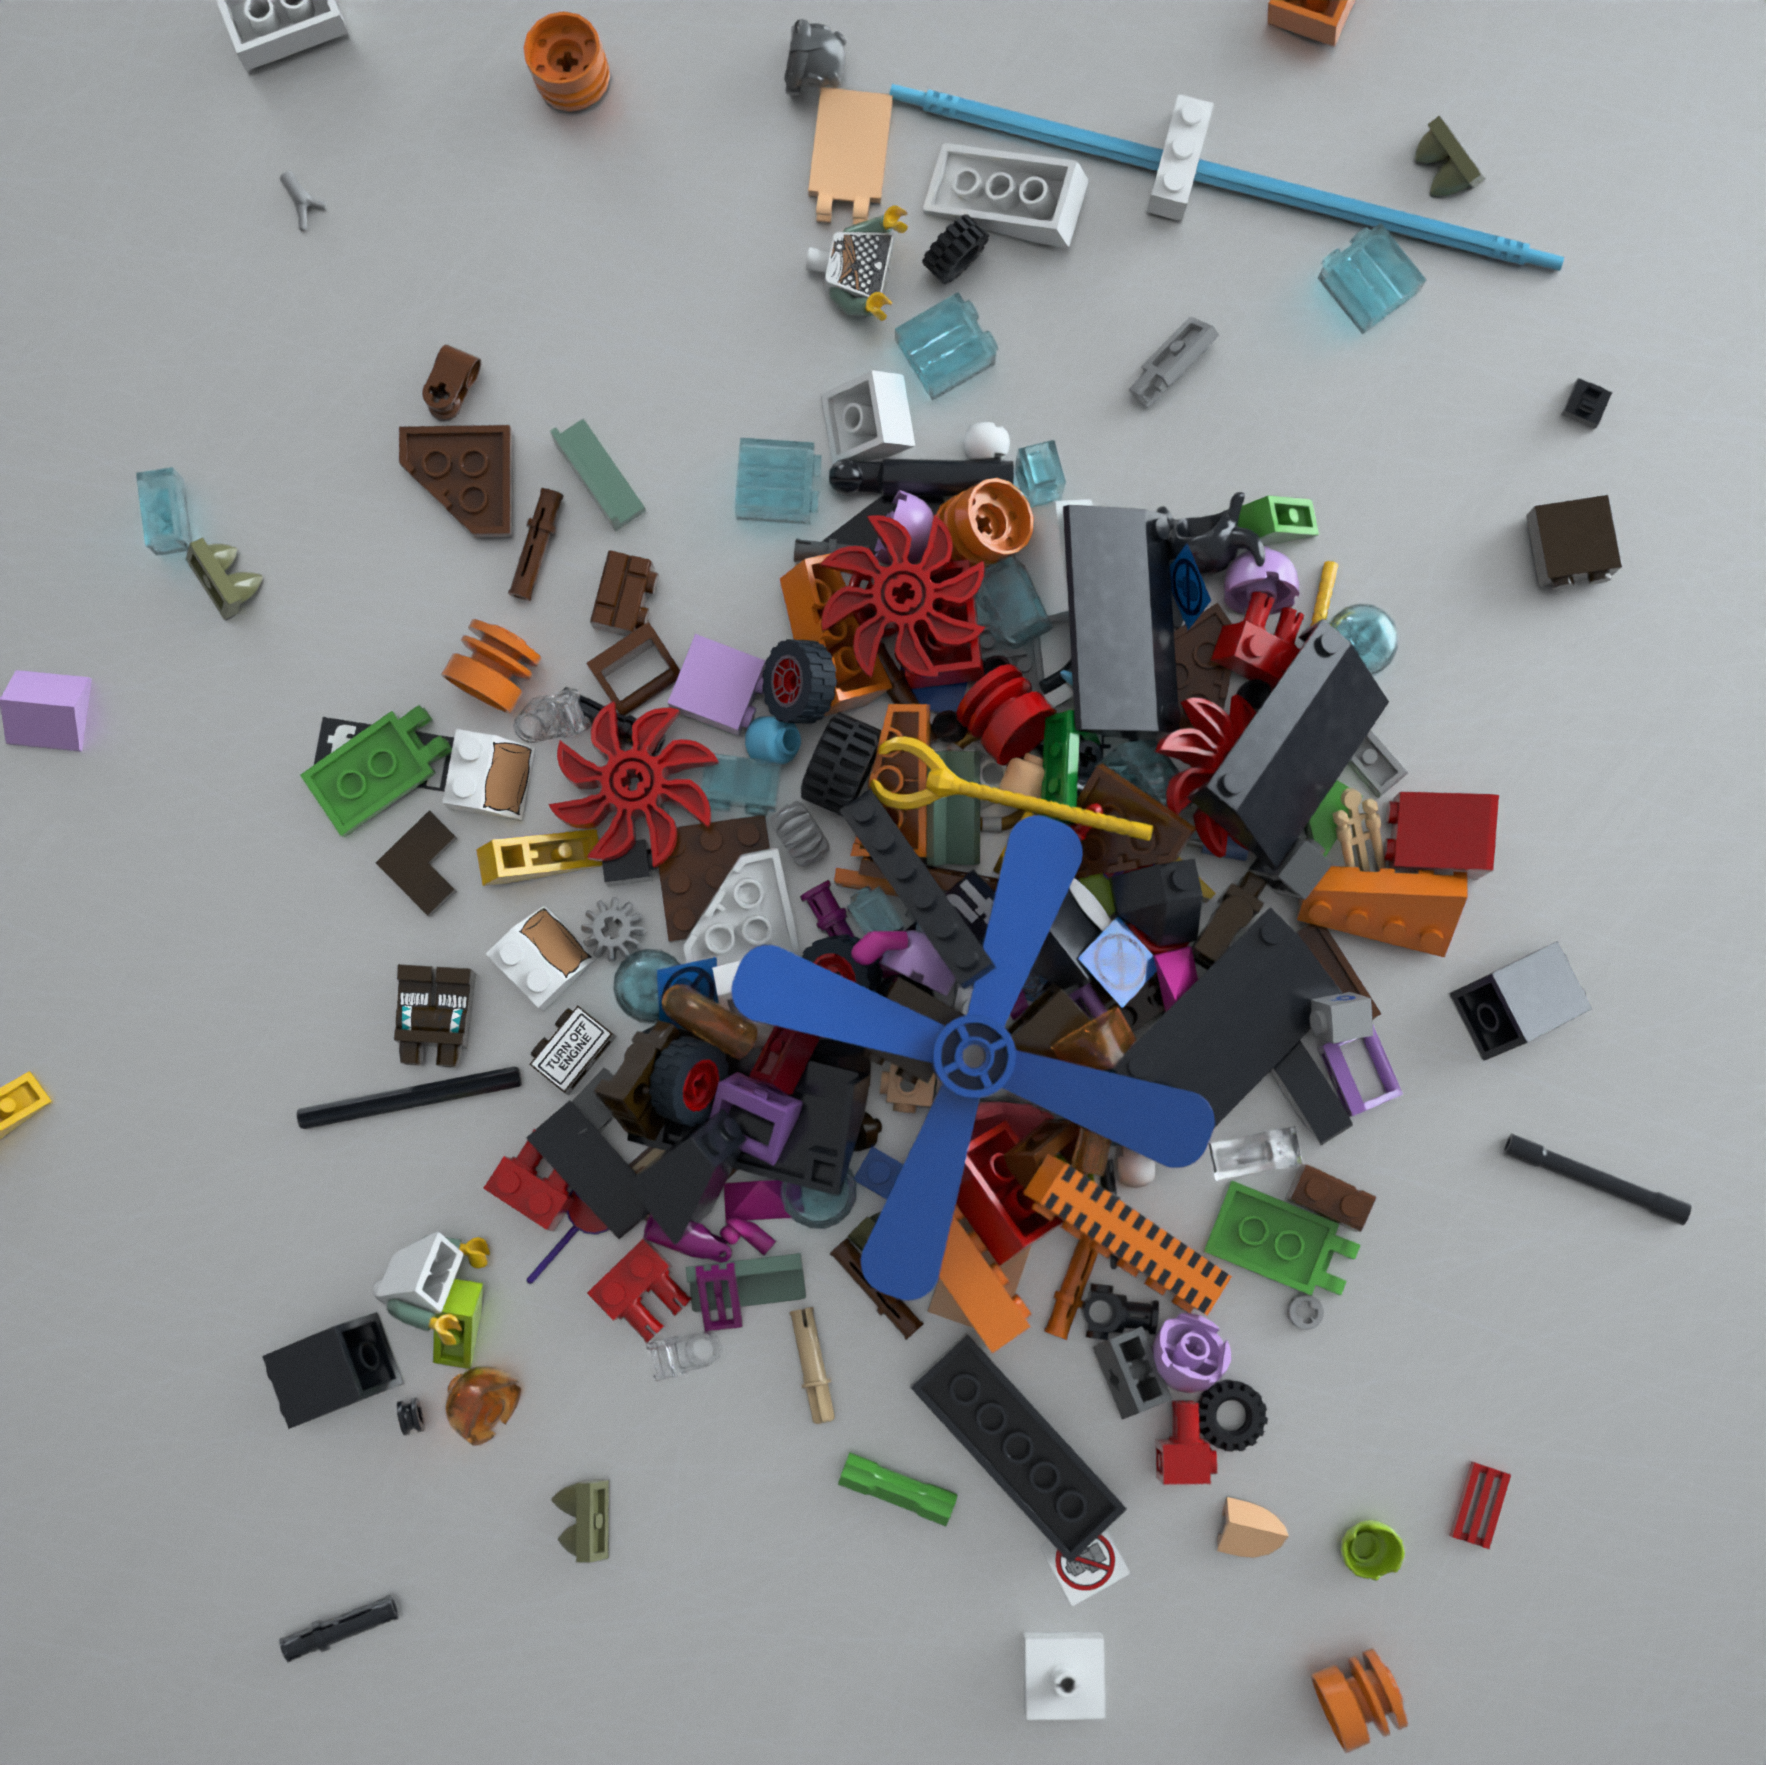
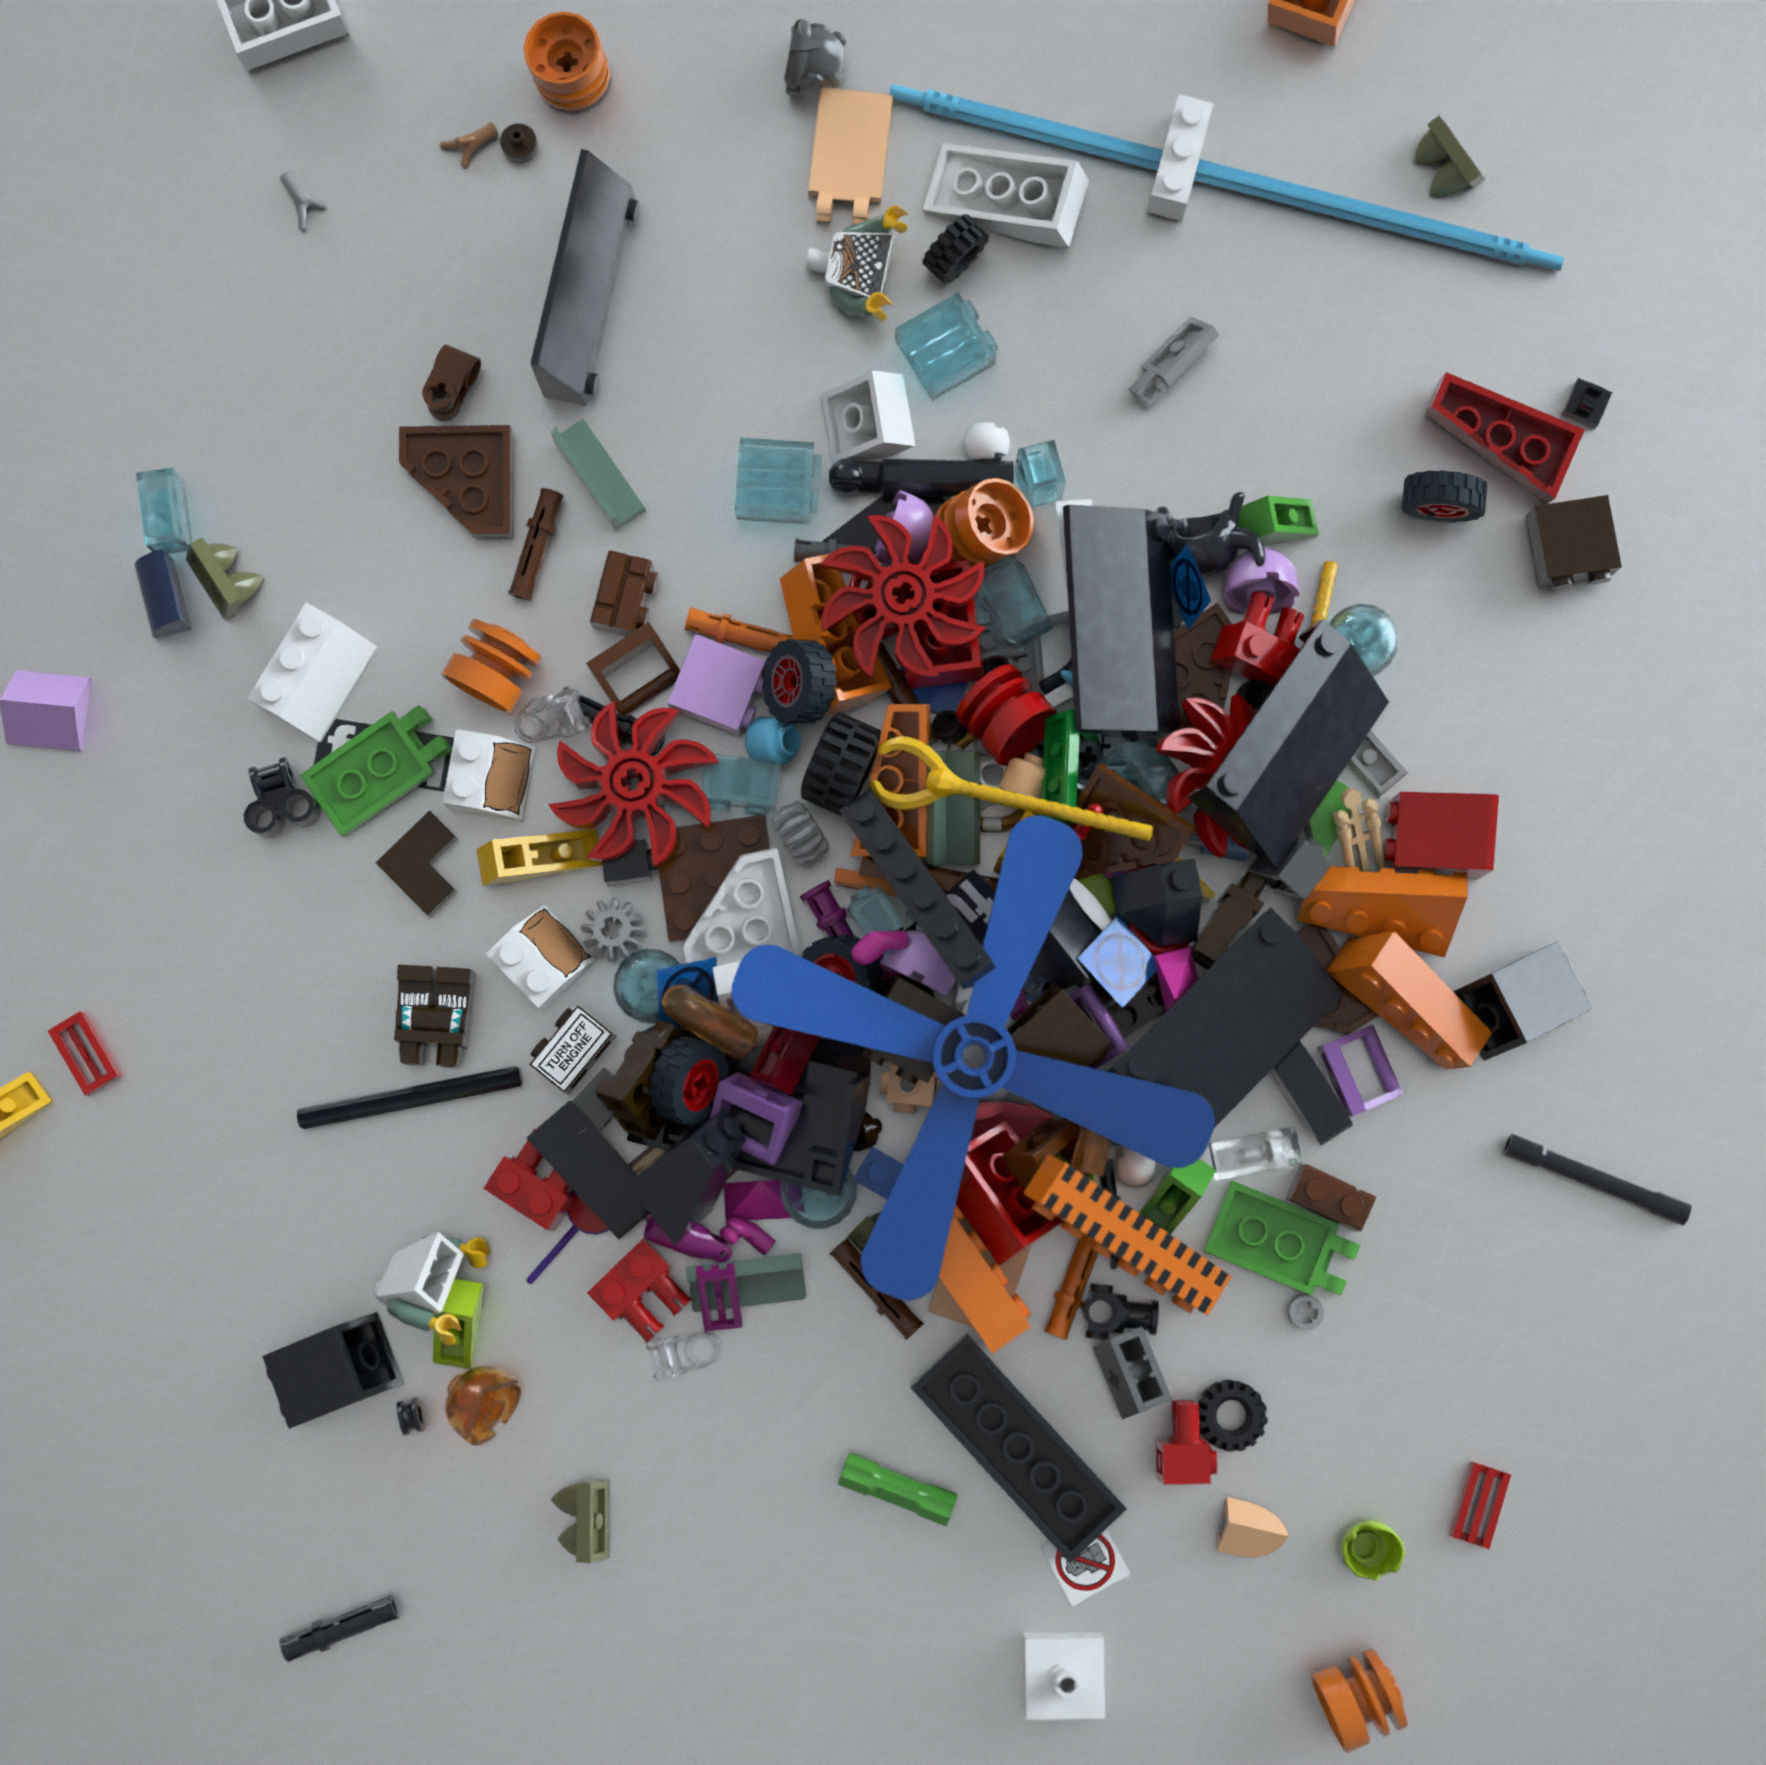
(65, 1051): none -> red tile
(162, 594): none -> dark blue brick
(278, 793): none -> black piece
(312, 672): none -> white slope
(471, 141): none -> medium nougat bar
(519, 143): none -> dark brown tile
(582, 281): none -> slope
(733, 631): none -> orange pin
(812, 1365): tan axle -> none
(1097, 1043): clear orange slope -> none
(1177, 1194): none -> bright green slope
(1190, 1353): lavender cylinder -> none
(1341, 1017): light grey brick -> none
(1370, 277): clear light blue brick -> none
(1410, 998): none -> orange wedge
(1444, 496): none -> black wheel
(1509, 434): none -> red wedge

